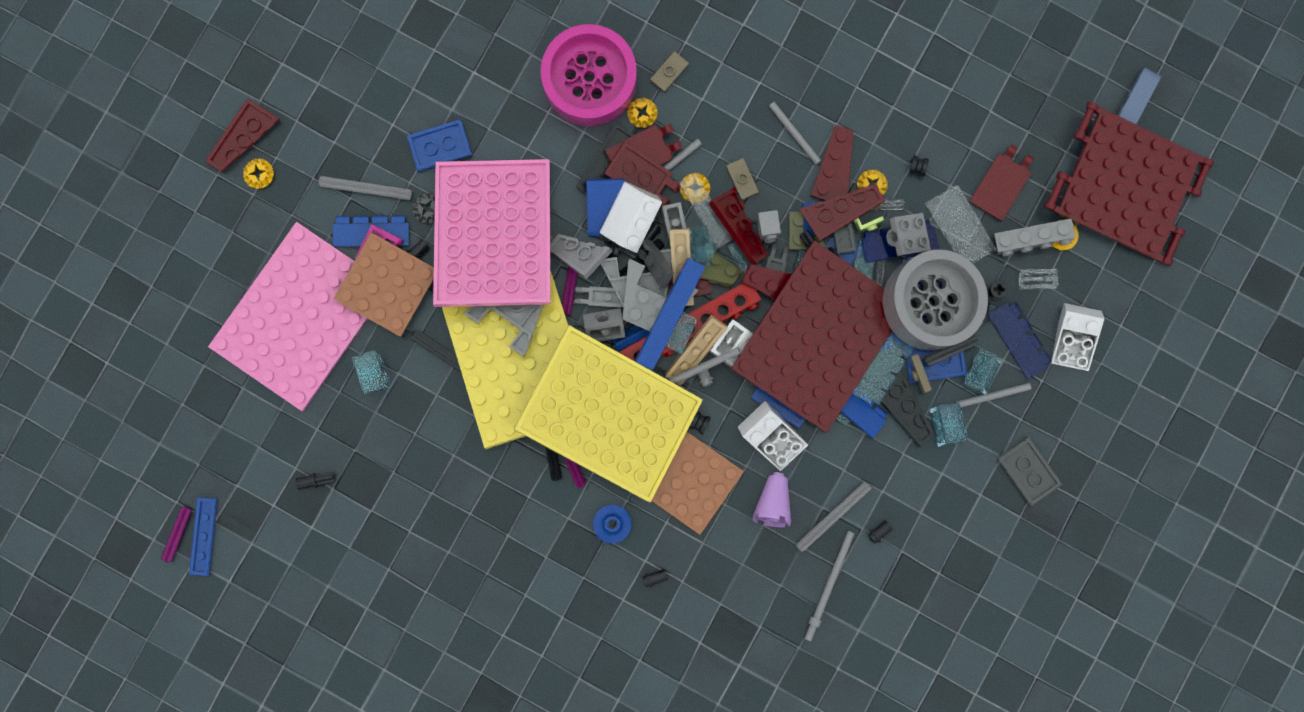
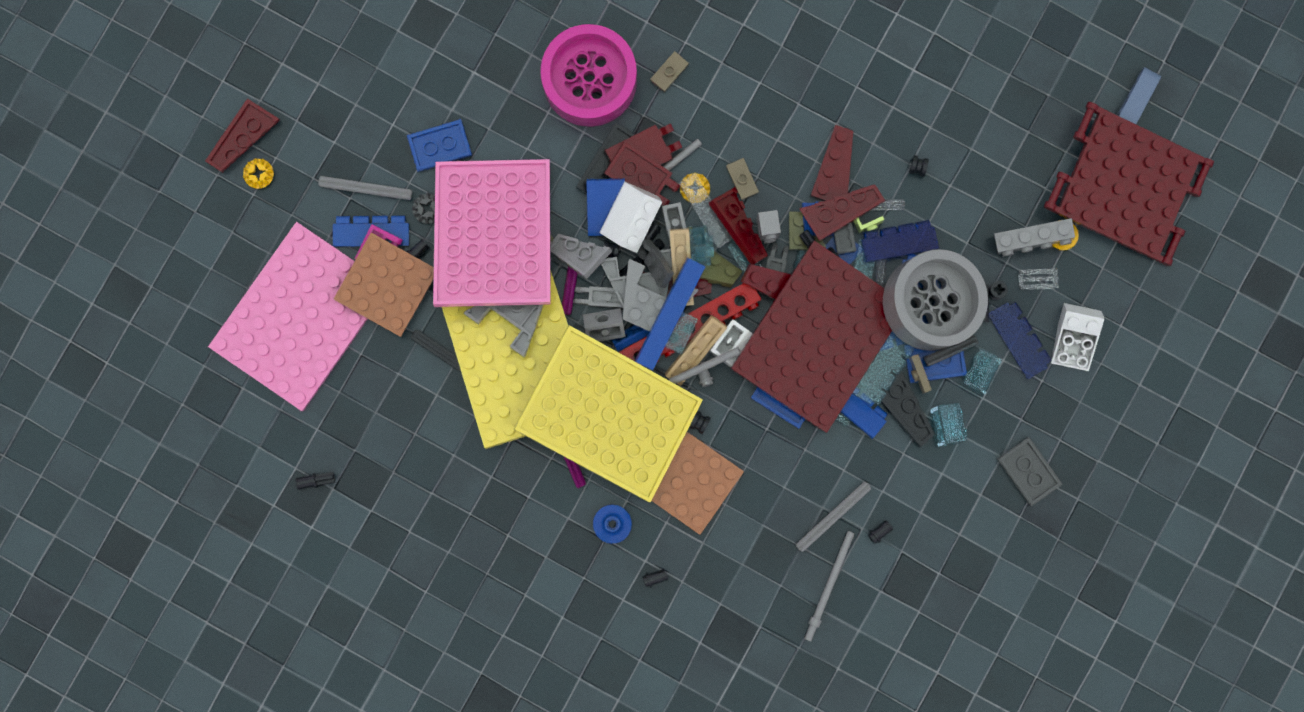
(176, 534): magenta axle -> none
(203, 536): blue tile -> none
(370, 372): clear light blue brick -> none
(553, 465): black axle -> none
(643, 121): yellow gear -> none
(772, 436): white slope -> none
(774, 502): lavender cone -> none
(794, 132): light grey bar -> none
(873, 175): yellow gear -> none
(908, 234): light grey plate -> none
(960, 225): clear tile -> none
(994, 395): light grey bar -> none
(1001, 184): dark red tile -> none

